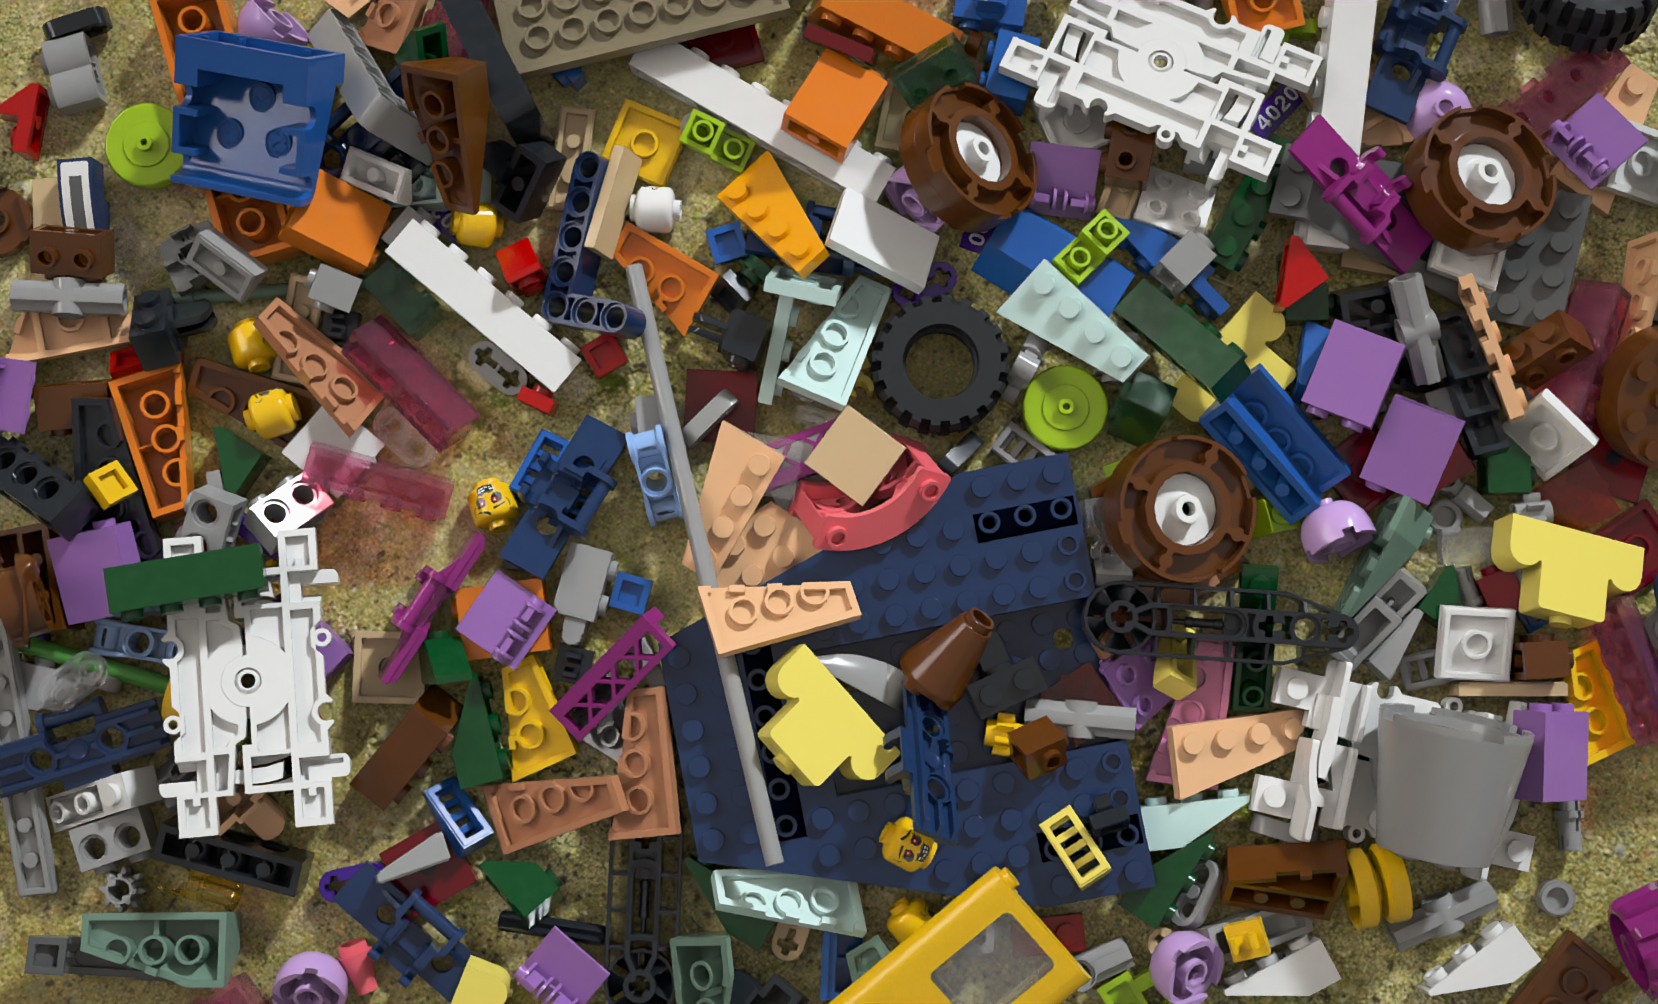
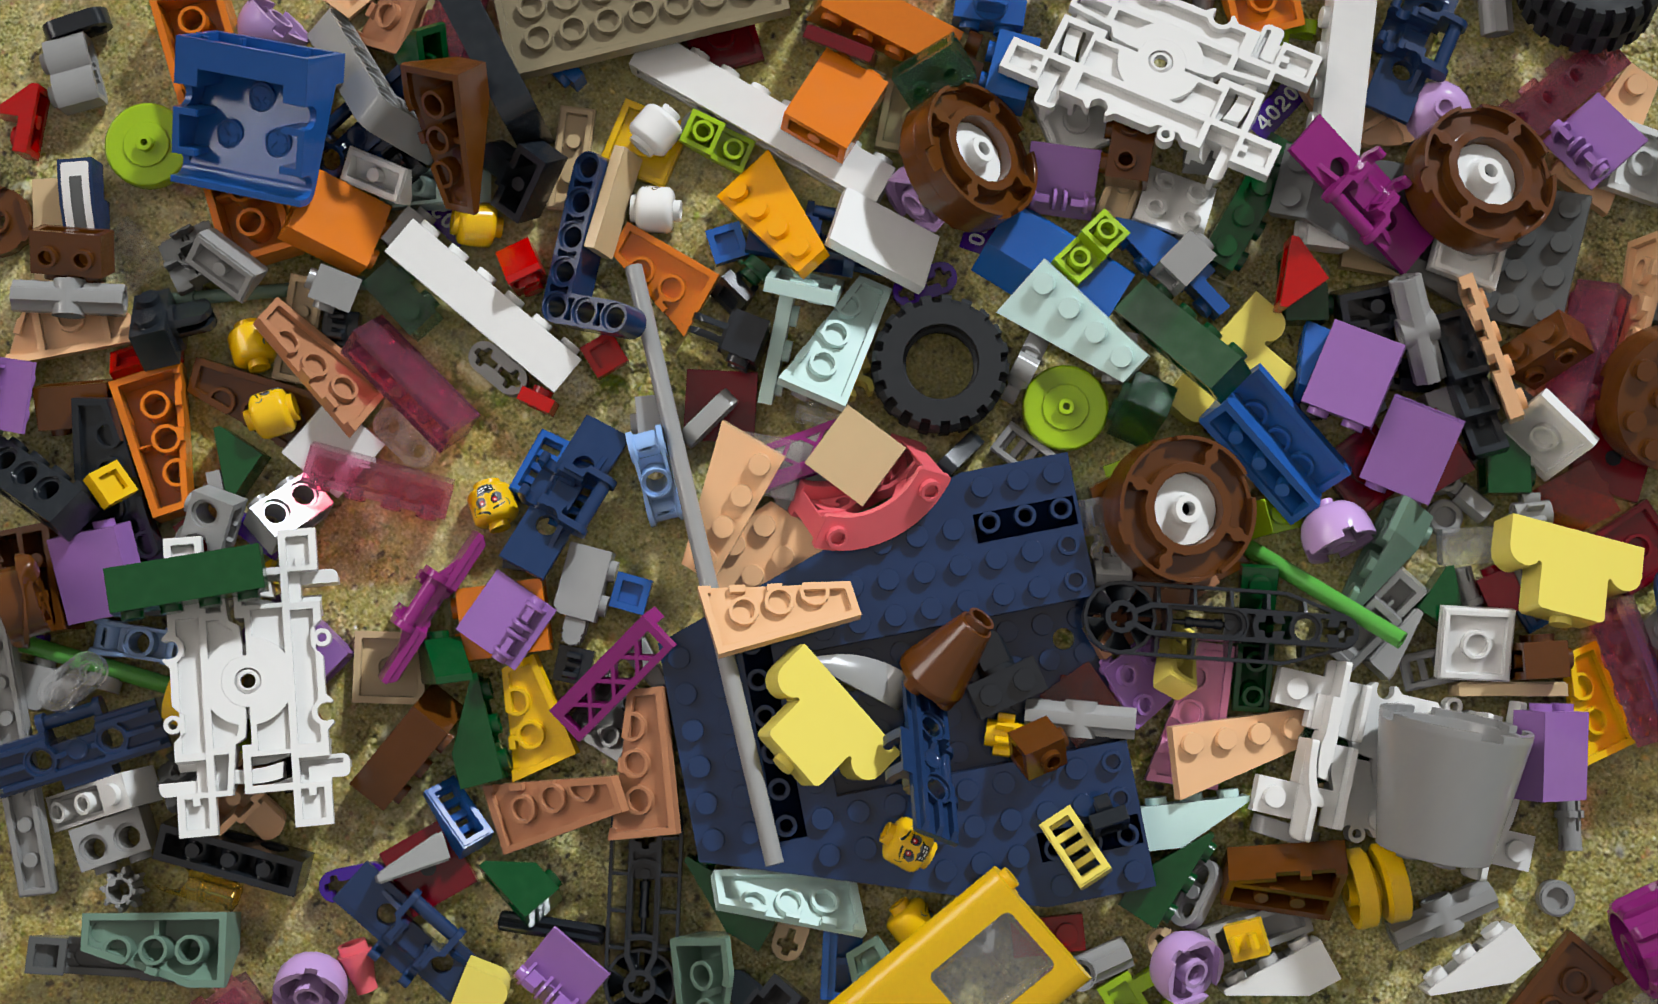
(655, 129): none -> white head
(1327, 595): none -> bright green piece

